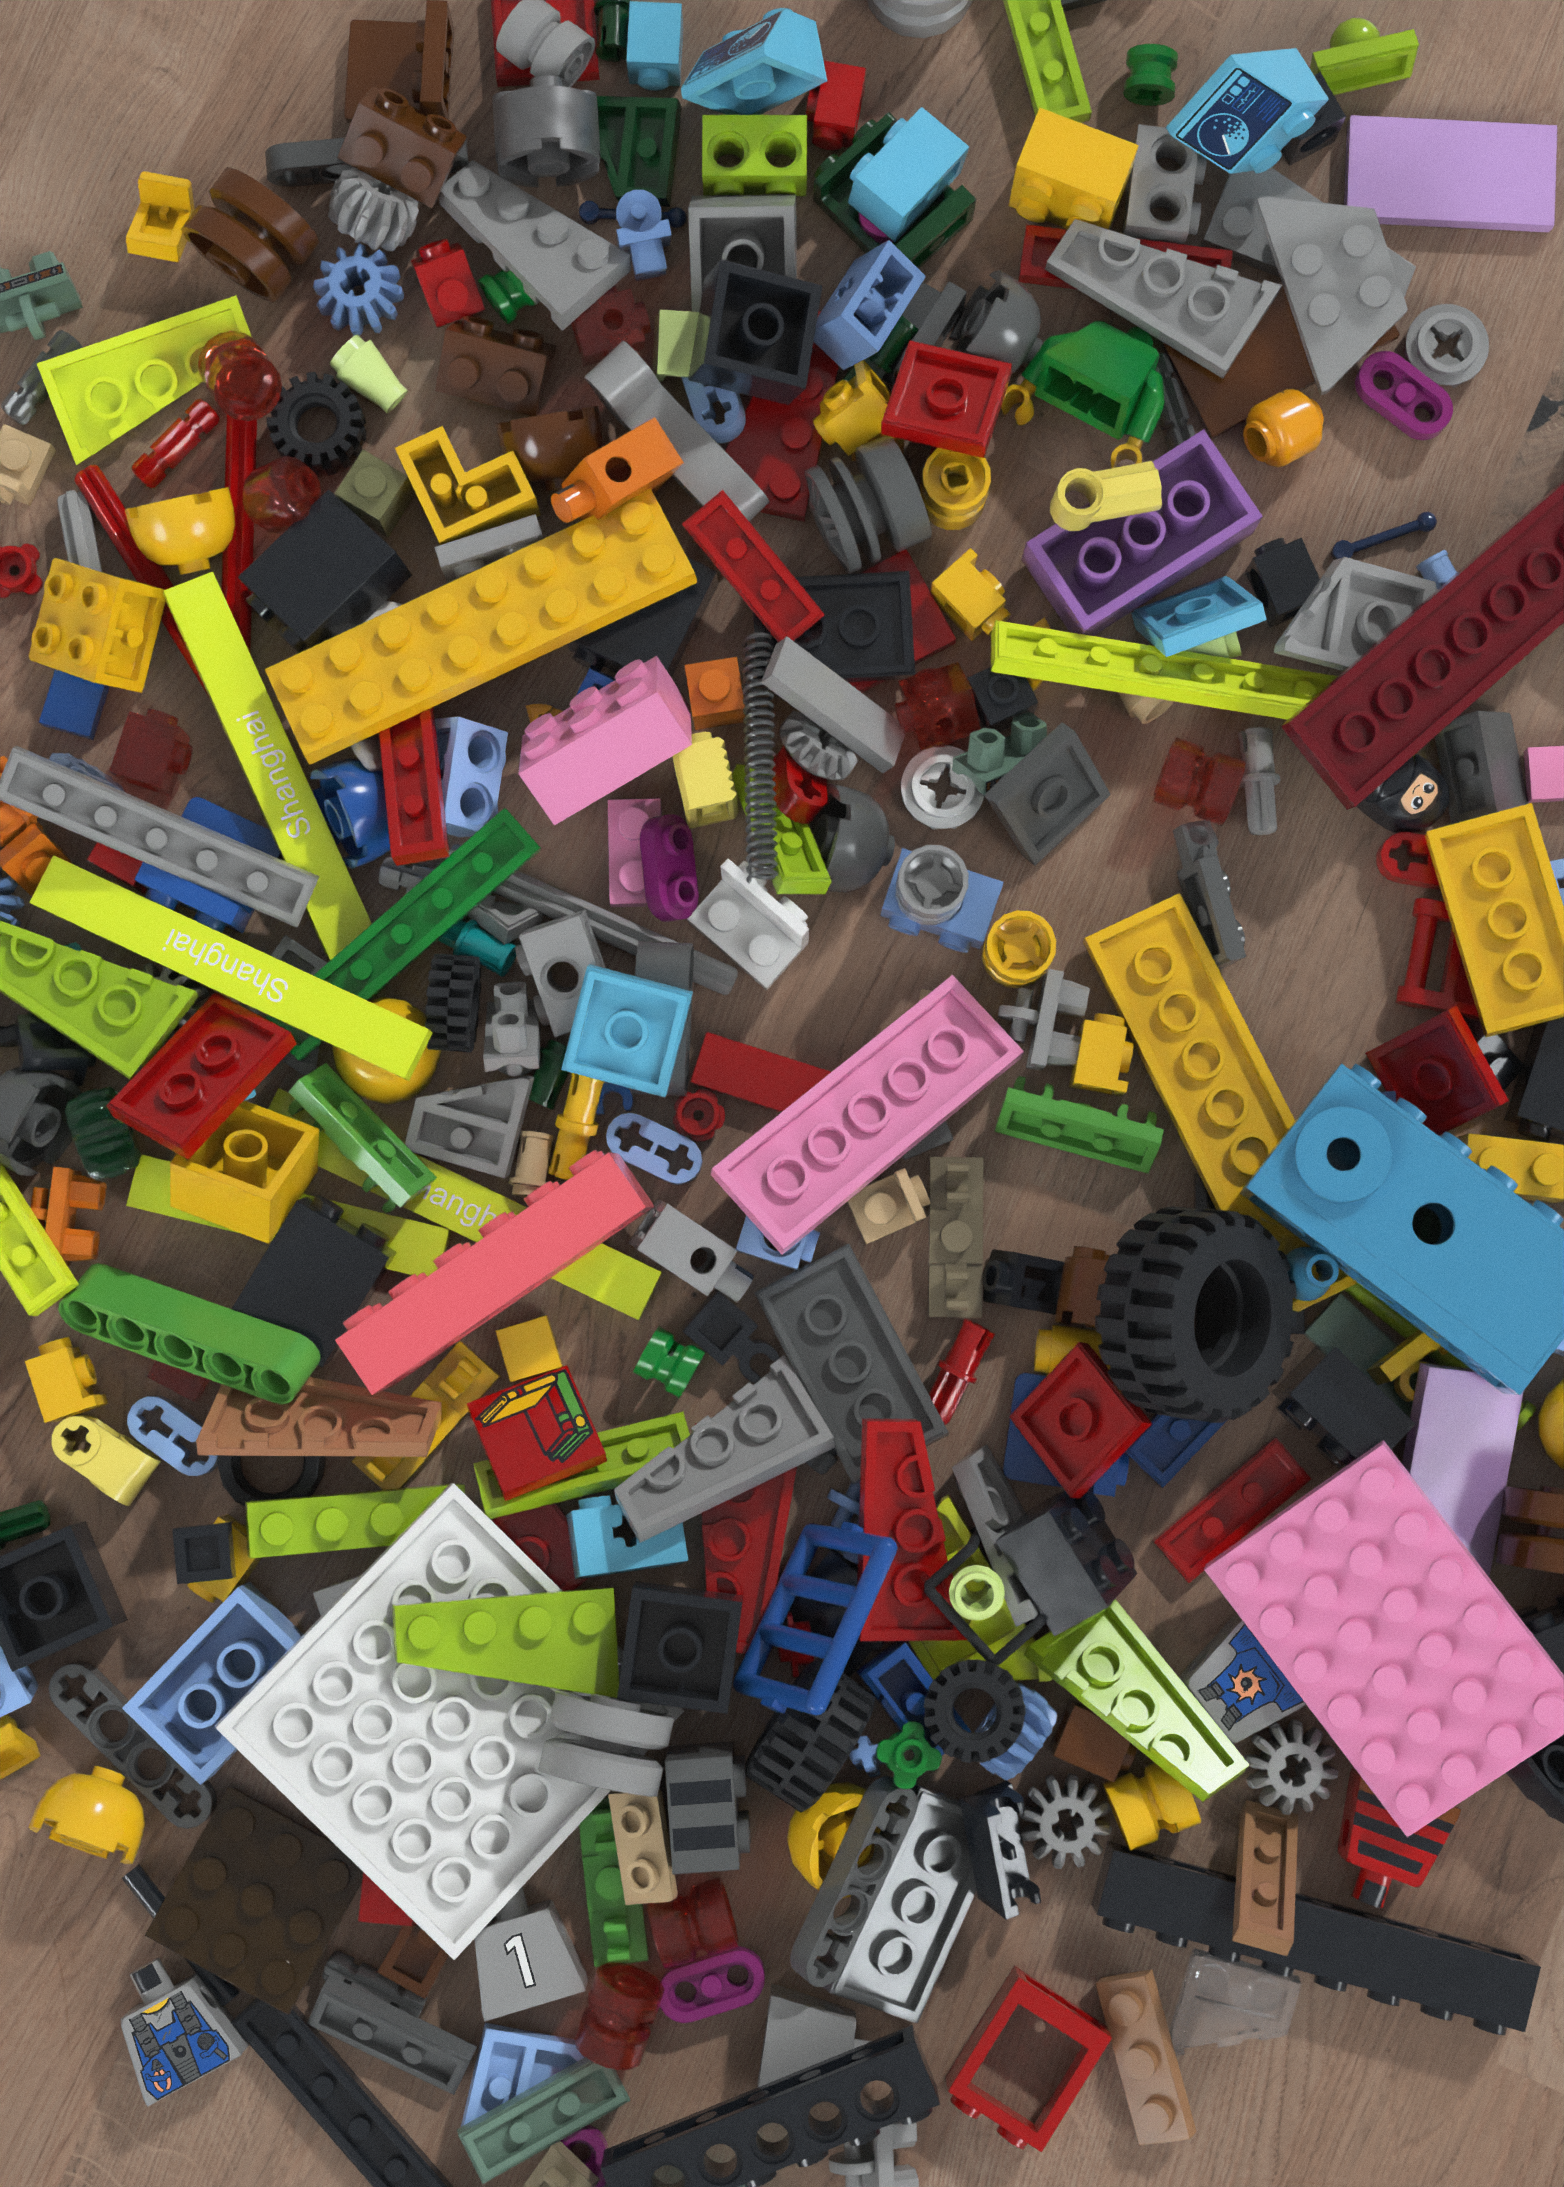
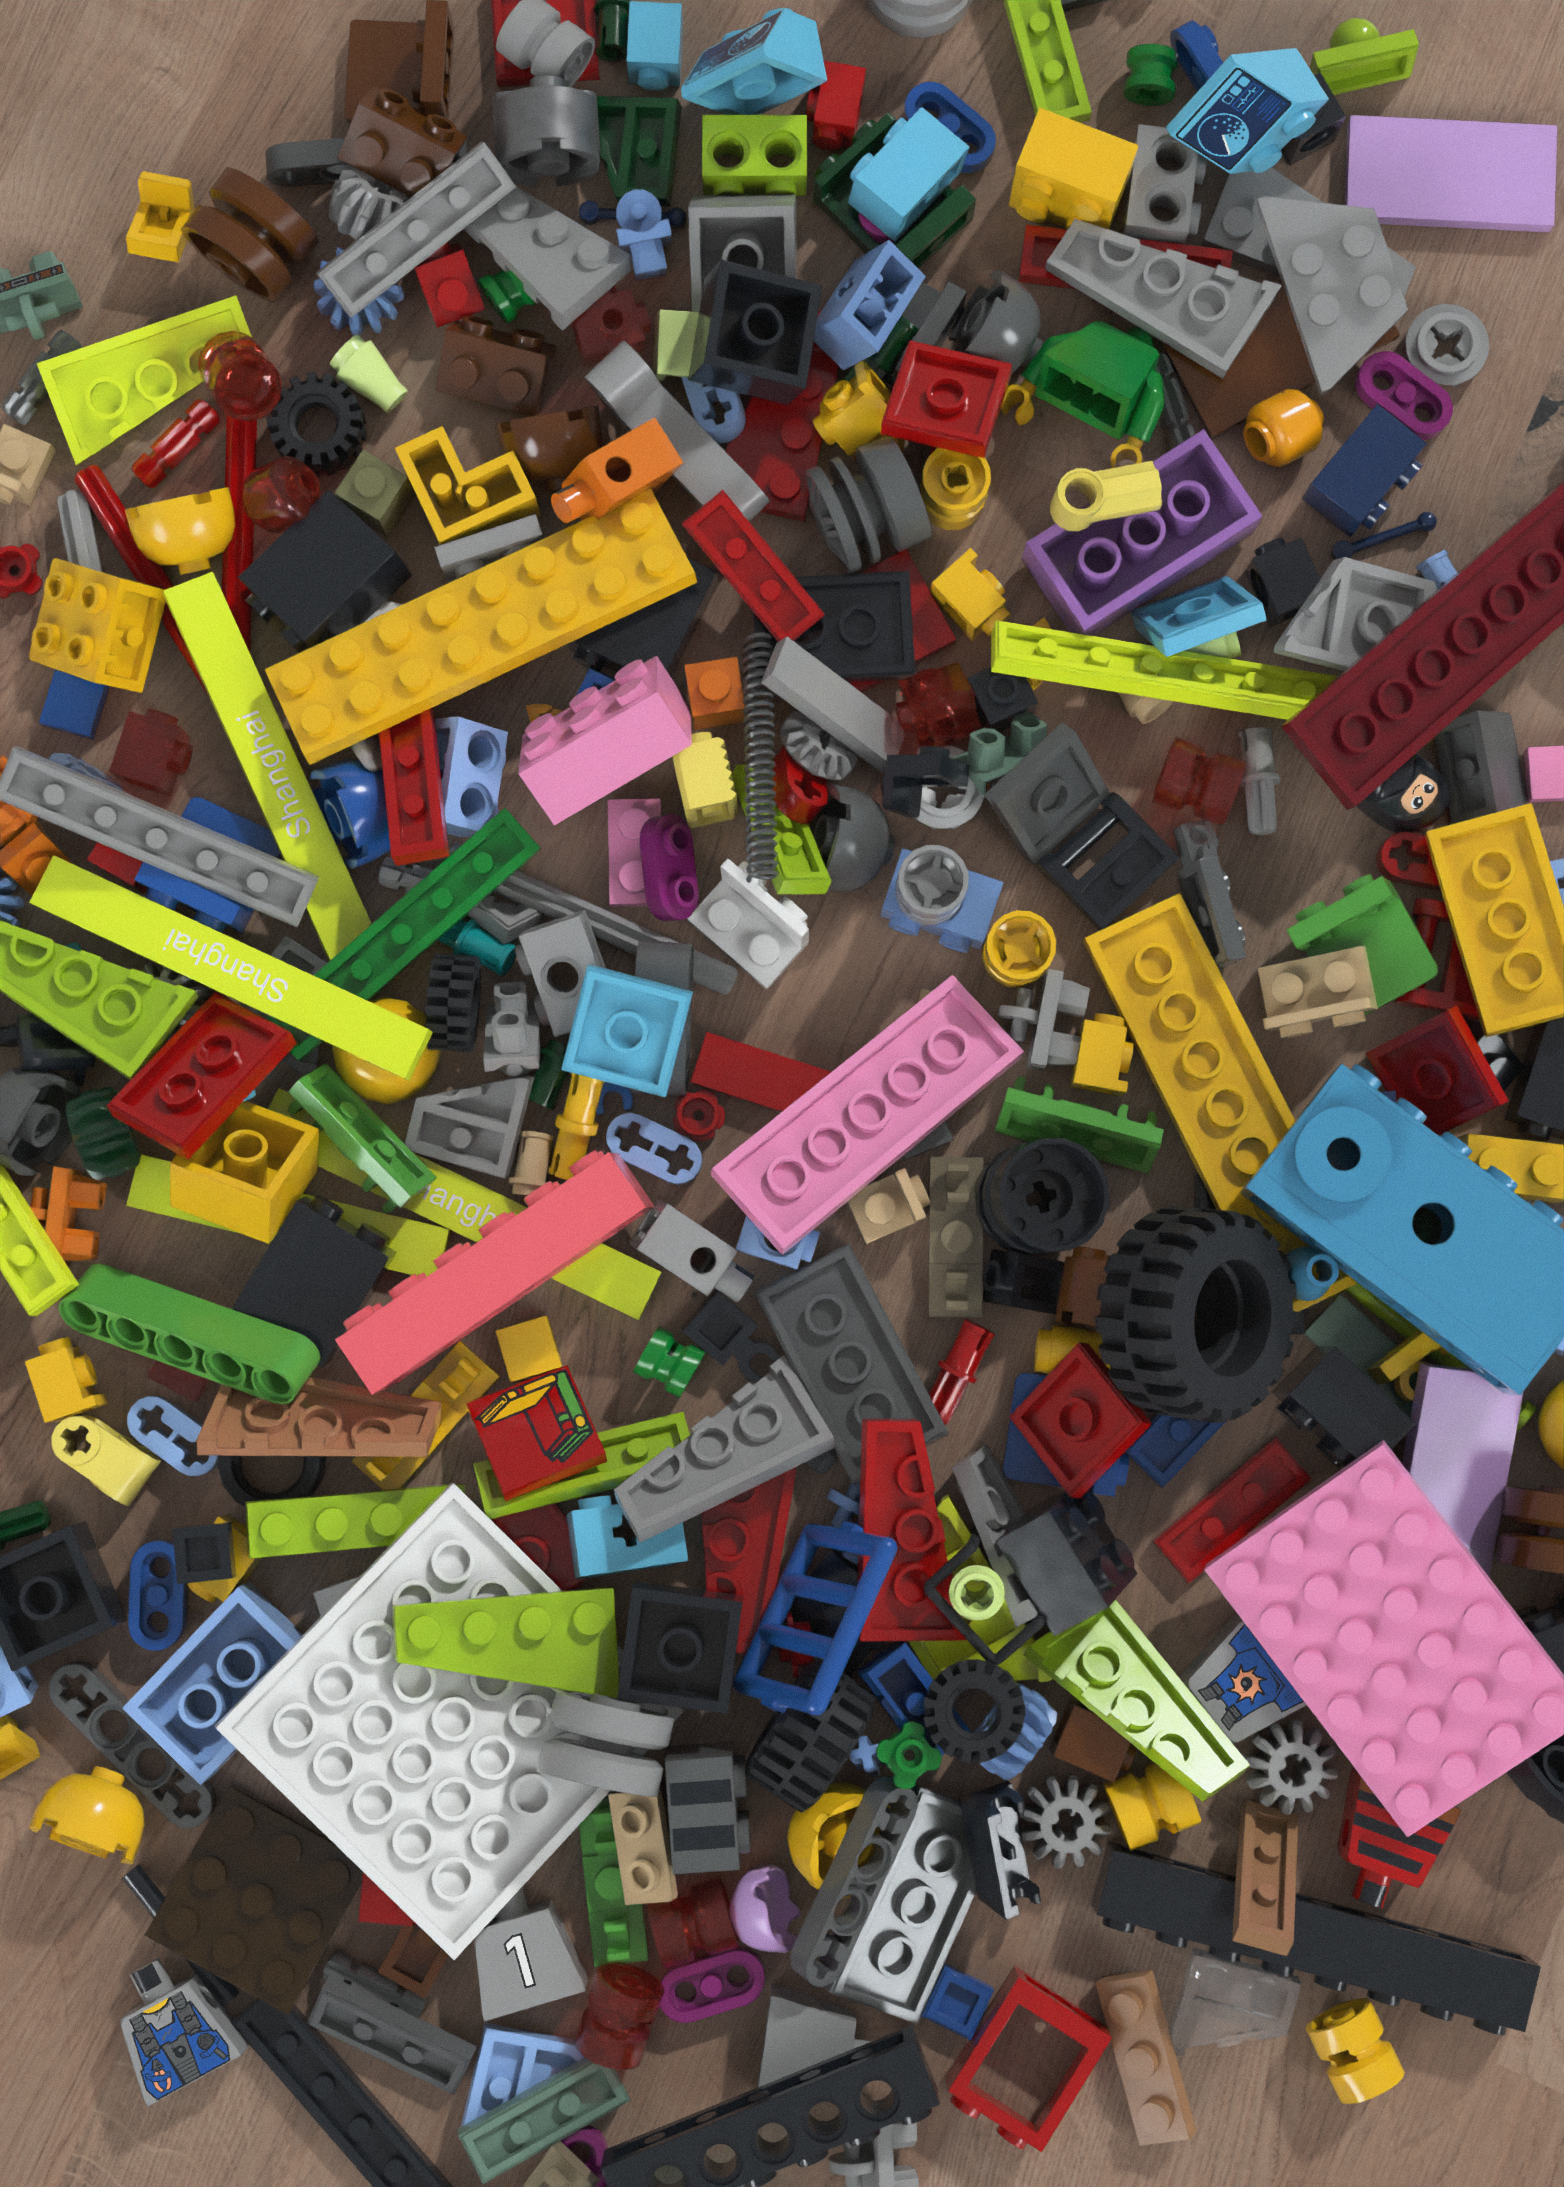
(156, 1593): none -> blue plate
(416, 229): none -> light grey tile
(763, 1909): none -> lavender hair
(910, 773): none -> black bracket
(957, 118): none -> blue plate
(957, 2001): none -> blue tile
(1071, 1193): none -> black wheel
(1120, 873): none -> black plate
(1196, 52): none -> blue plate
(1317, 990): none -> tan bracket
(1359, 2060): none -> yellow wheel
(1364, 471): none -> dark blue brick
(1375, 919): none -> bright green bracket

